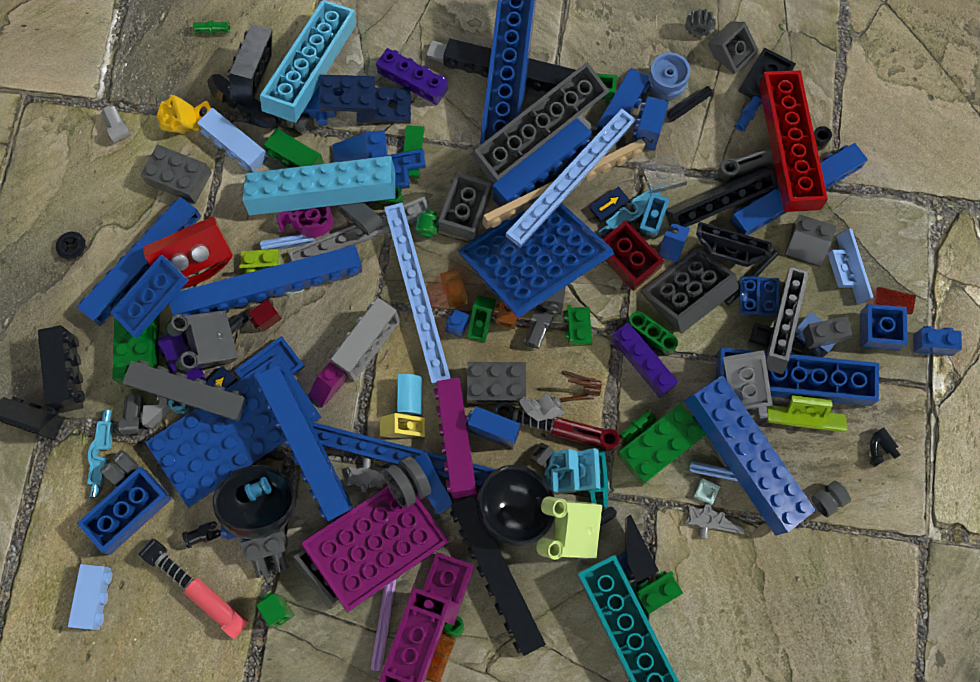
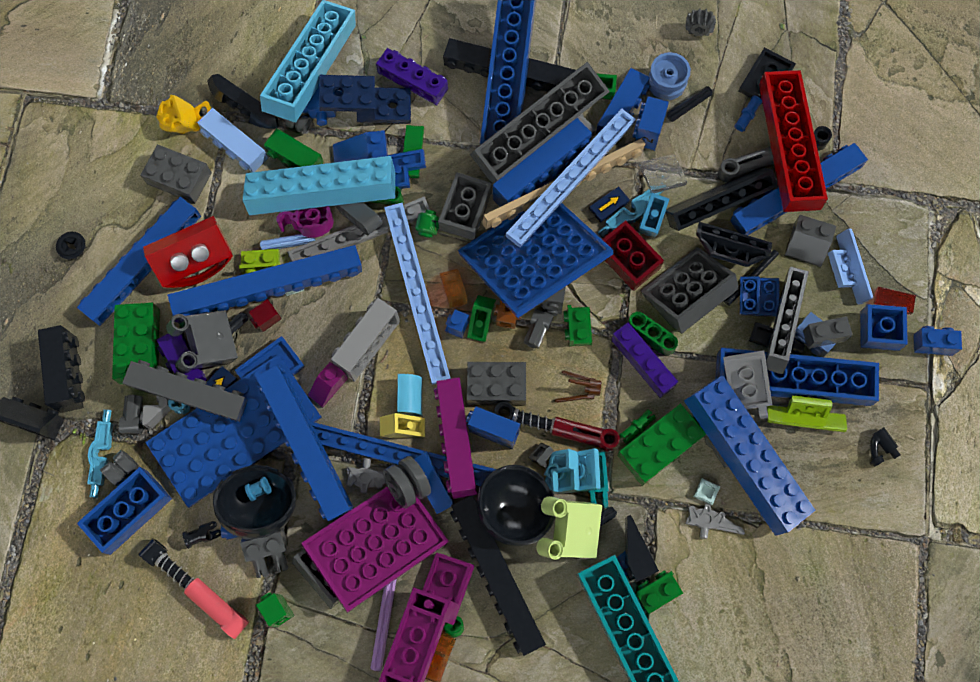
(90, 597): light blue brick -> none
(116, 127): light grey piece -> none
(149, 296): blue plate -> none
(211, 27): green pin -> none
(250, 64): black brick -> none
(436, 51): light grey tile -> none
(544, 408): light grey slope -> none
(673, 243): blue hinge -> none
(711, 470): light blue axle -> none
(733, 46): dark grey slope -> none
(833, 497): dark grey wheel -> none

